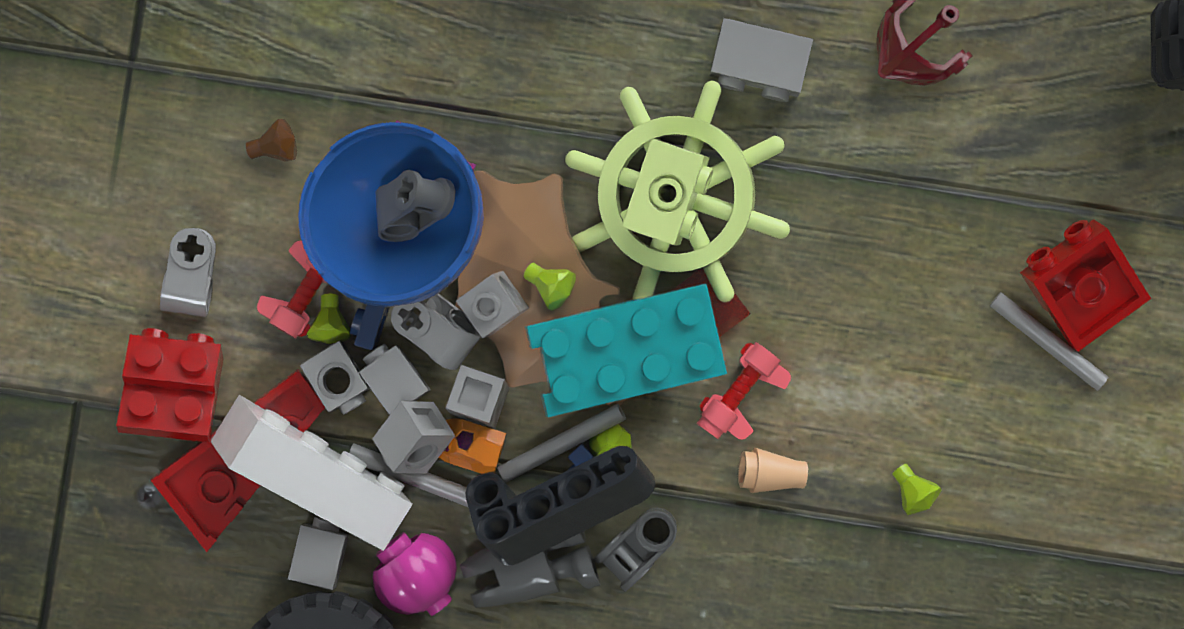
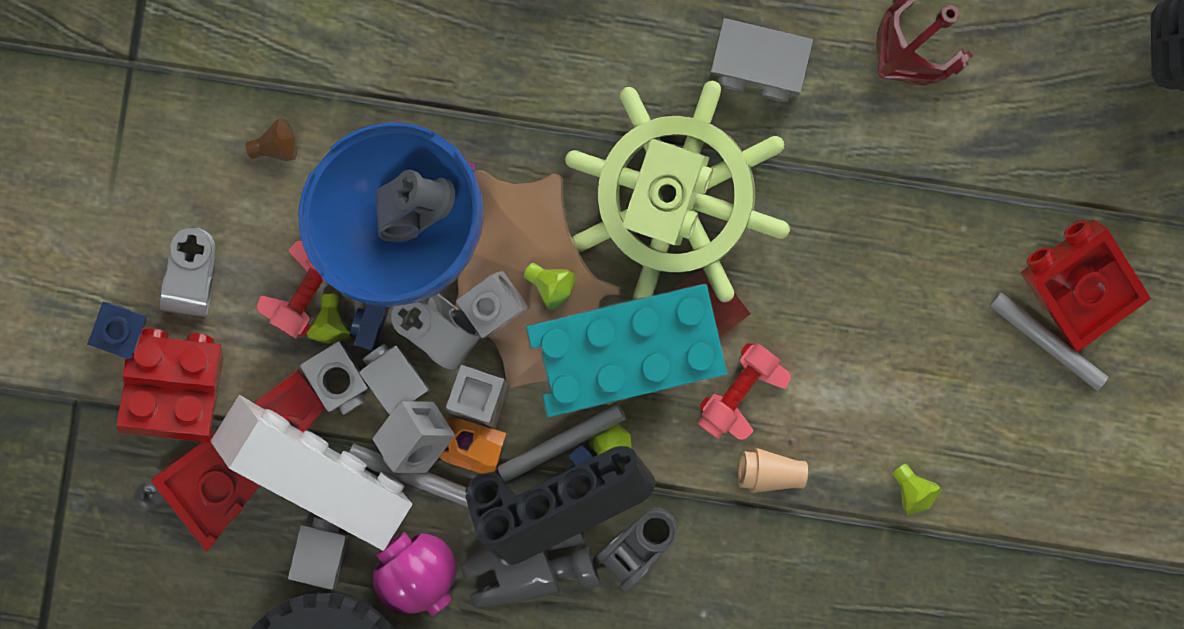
(117, 330): none -> dark blue bracket

